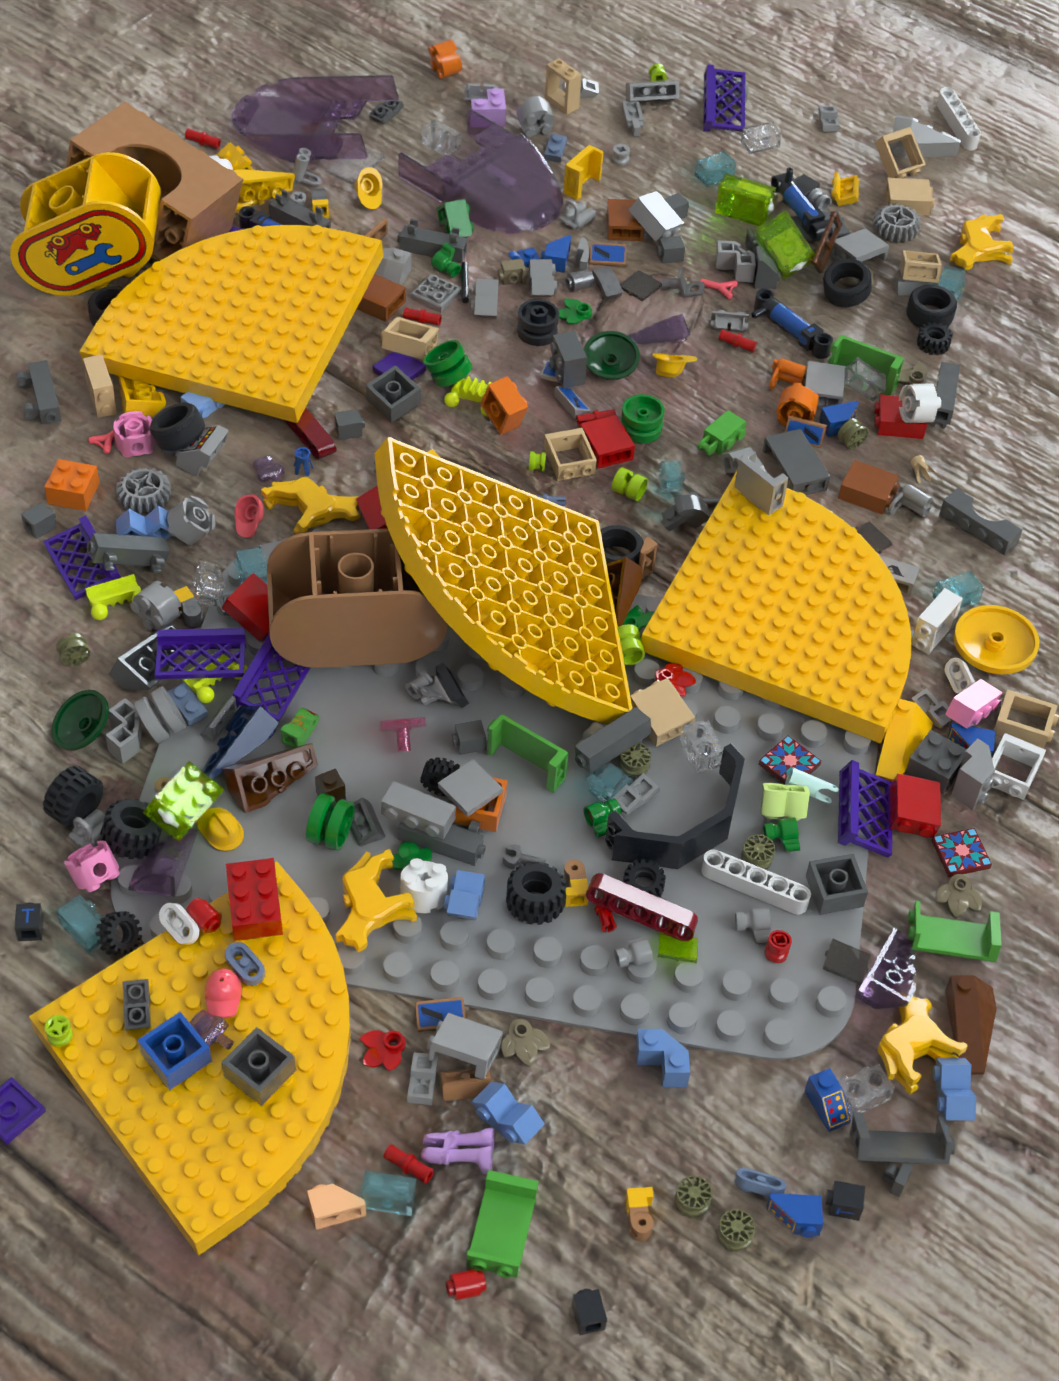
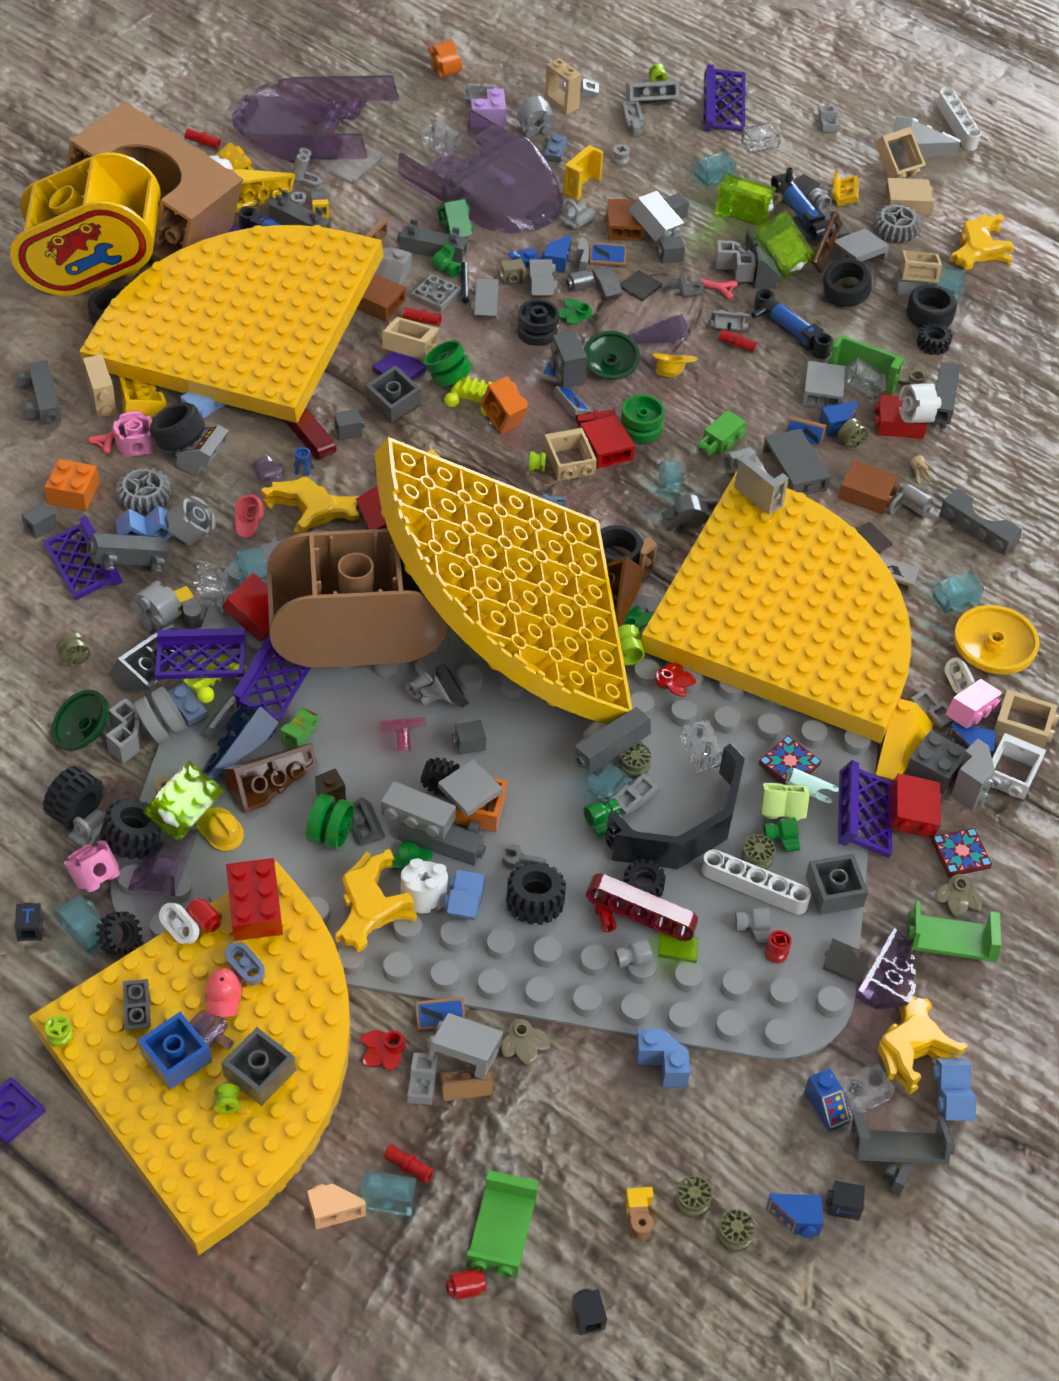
(109, 593): neon yellow gear -> none
(226, 1098): none -> lime wheel
(369, 188): yellow piece -> none
(386, 111): dark grey slope -> none
(443, 1148): lavender piece -> none
(502, 1112): medium blue brick -> none
(529, 746): bright green panel -> none
(577, 884): leg -> none
(631, 484): lime wheel -> none
(664, 708): tan brick -> none
(758, 1182): sand blue plate -> none
(787, 371): orange piece -> none
(797, 402): orange brick -> none
(936, 621): white window -> none
(971, 1017): reddish brown wedge -> none

